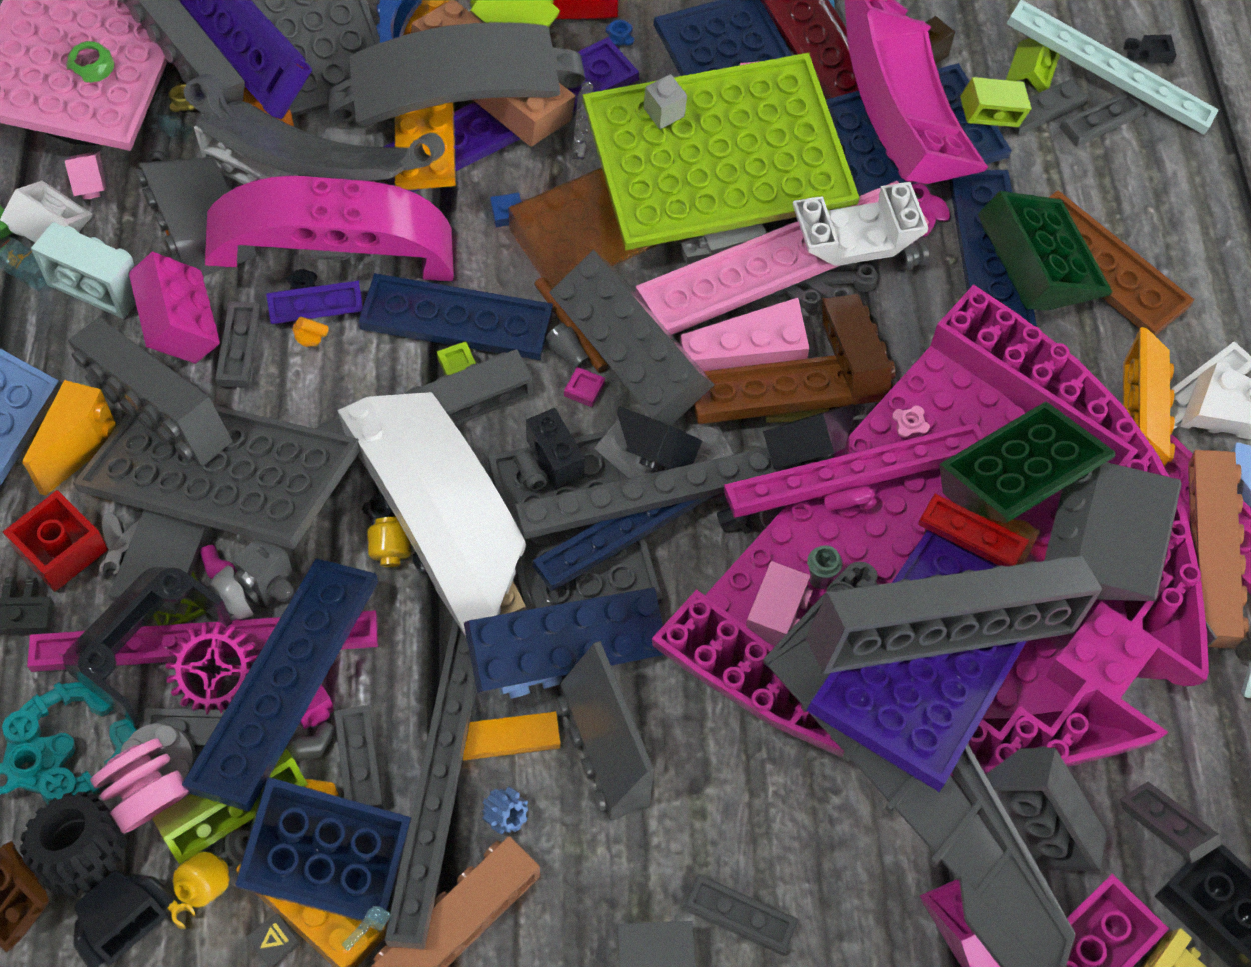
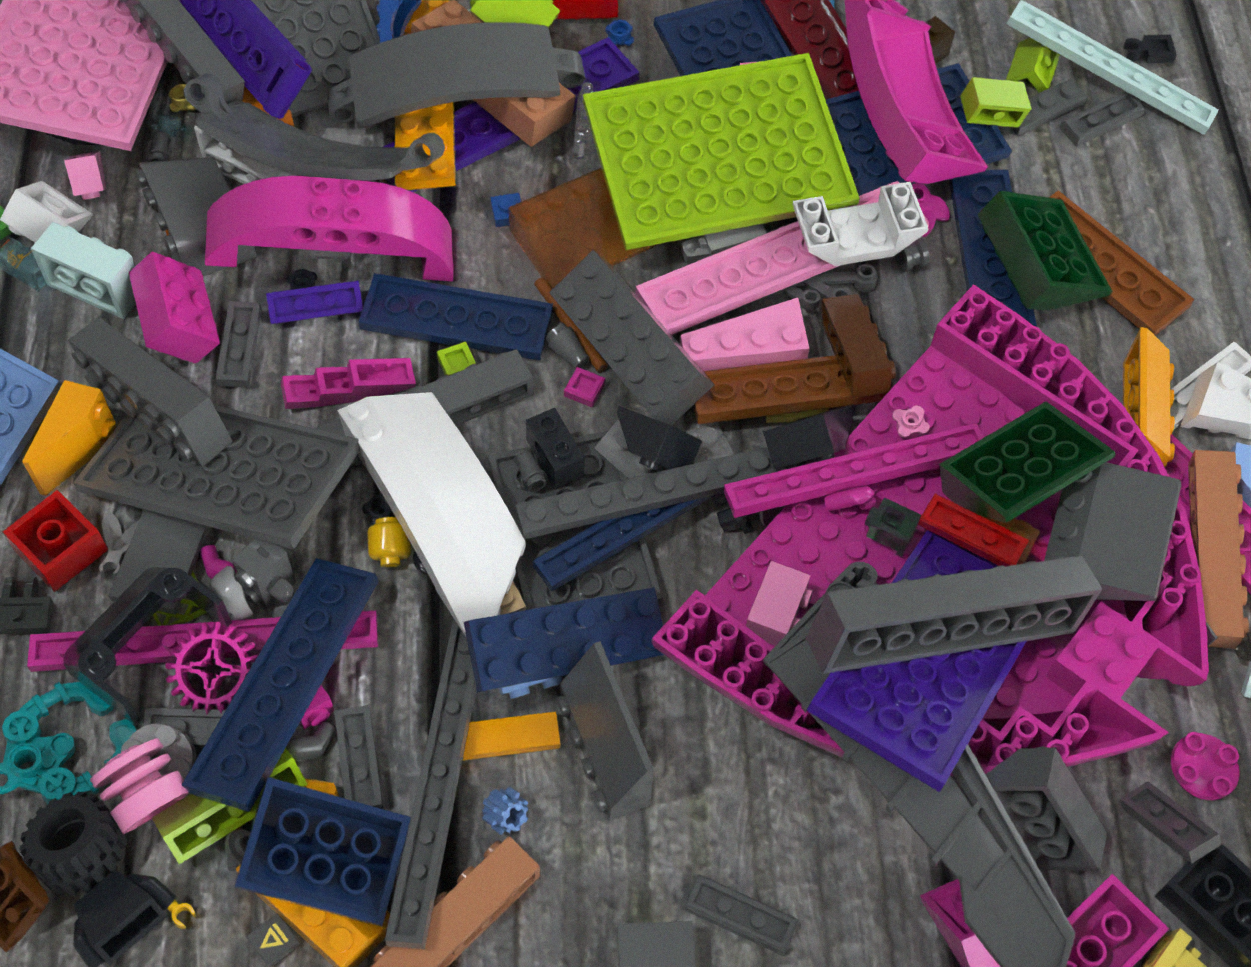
(93, 72): bright green piece -> none
(201, 879): yellow head -> none
(309, 332): light orange plate -> none
(348, 384): none -> dark pink slope
(375, 917): clear light blue hand -> none
(665, 101): light grey brick -> none
(823, 565): sand green cone -> none
(892, 525): none -> brick
(1205, 766): none -> dark pink dish

